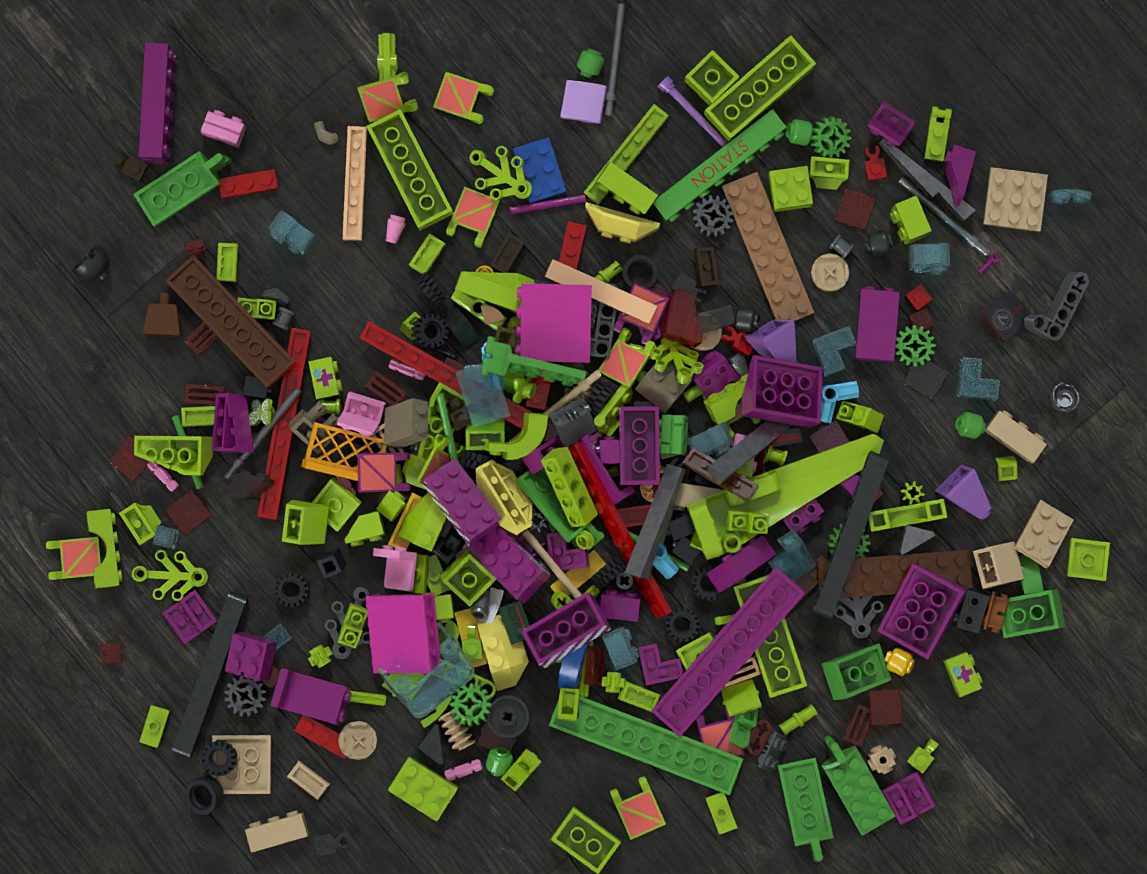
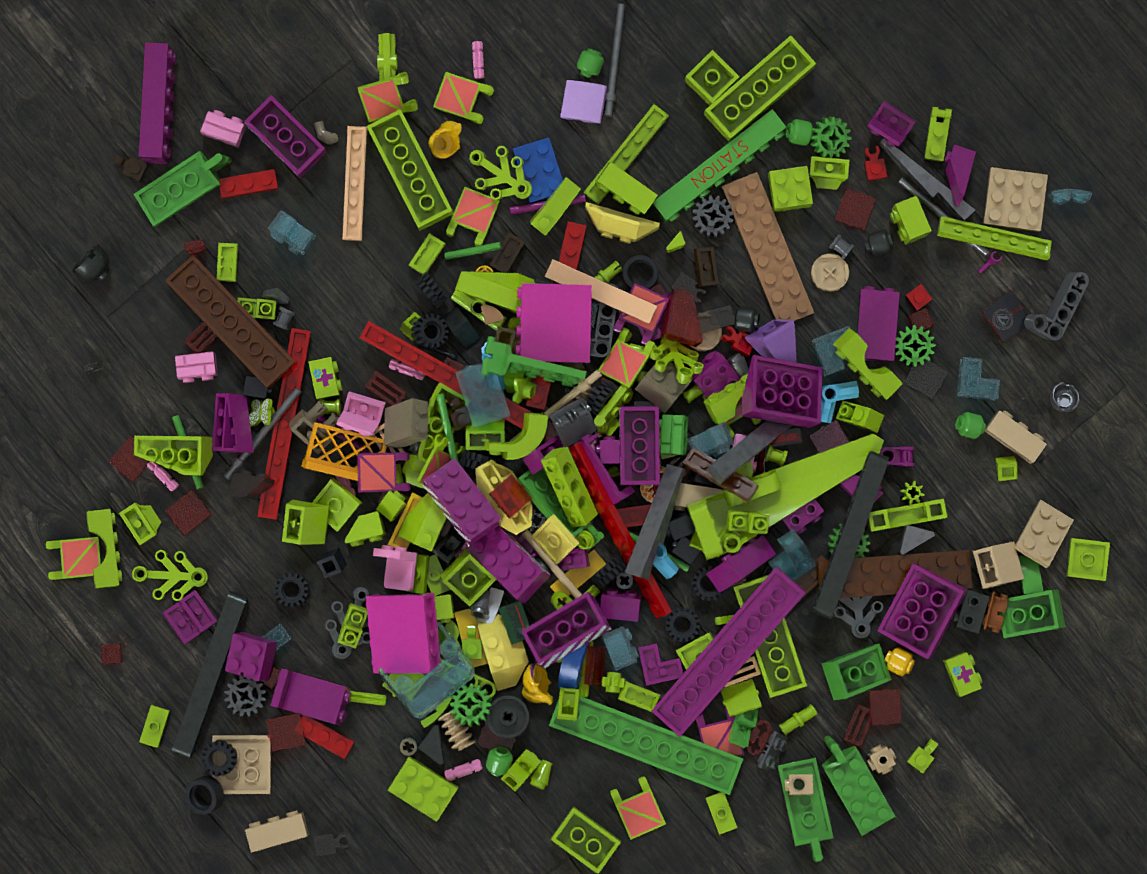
(163, 318): reddish brown torso -> none
(165, 537): clear light blue brick -> none
(196, 366): none -> bright pink brick
(198, 416): lime plate -> none
(205, 387): clear red tile -> none
(285, 136): none -> magenta brick
(285, 732): none -> clear red piece
(308, 780): tan tile -> none
(320, 656): lime gear -> none
(357, 740): tan tile -> none
(394, 228): bright pink cone -> none
(406, 752): none -> dark tan bush
(445, 140): none -> yellow hair
(473, 250): none -> bright green bar
(478, 62): none -> bright pink axle
(510, 496): none -> clear red piece
(536, 684): none -> yellow hair
(541, 775): none -> lime cone
(555, 206): none -> lime slope
(555, 539): none -> light yellow plate
(668, 86): medium lavender piece -> none
(677, 243): none -> lime slope
(808, 784): none -> tan brick
(853, 348): none -> lime arch
(900, 456): none -> magenta piece
(909, 797): magenta slope -> none
(929, 258): clear light blue brick -> none
(966, 492): medium lavender slope -> none
(994, 238): none -> lime tile

